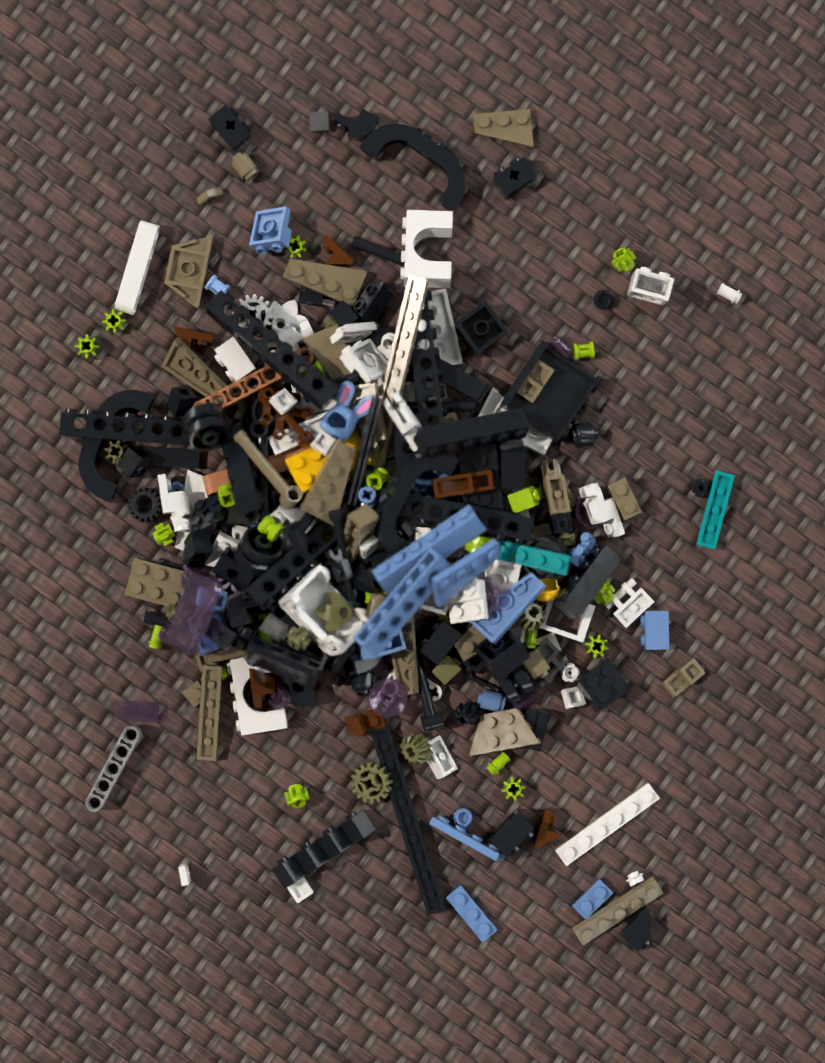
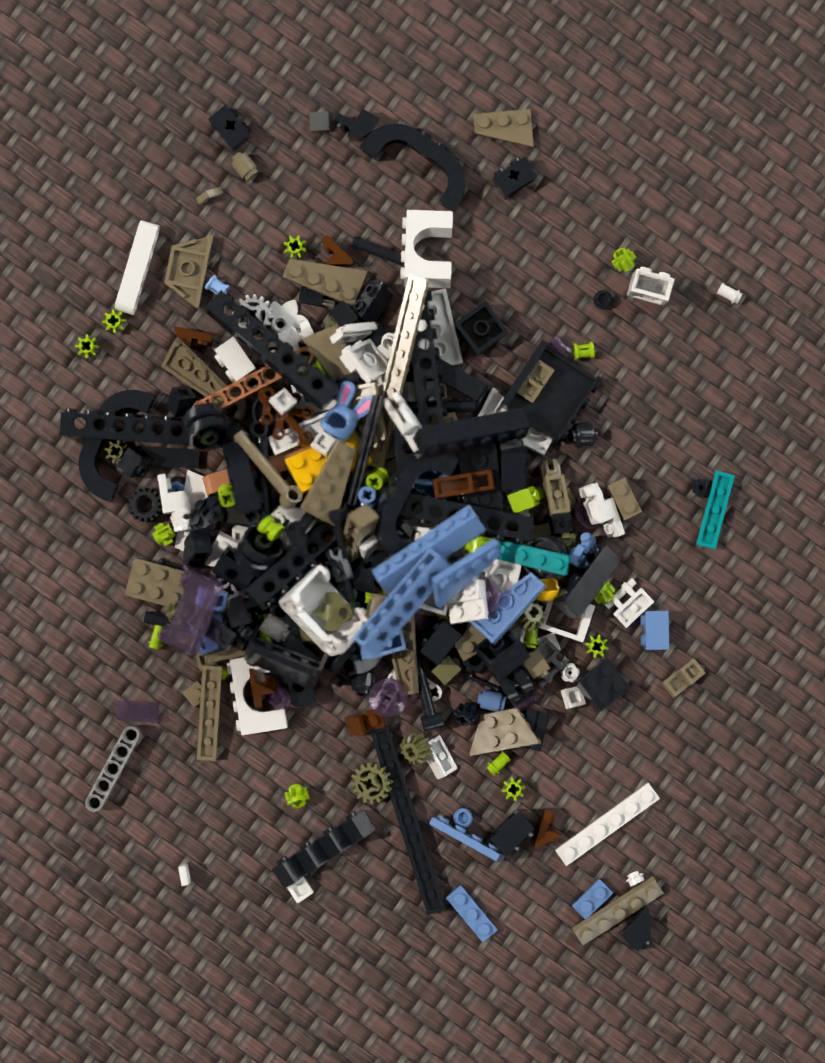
(271, 230): medium blue plate -> none
(298, 637): olive gear -> none

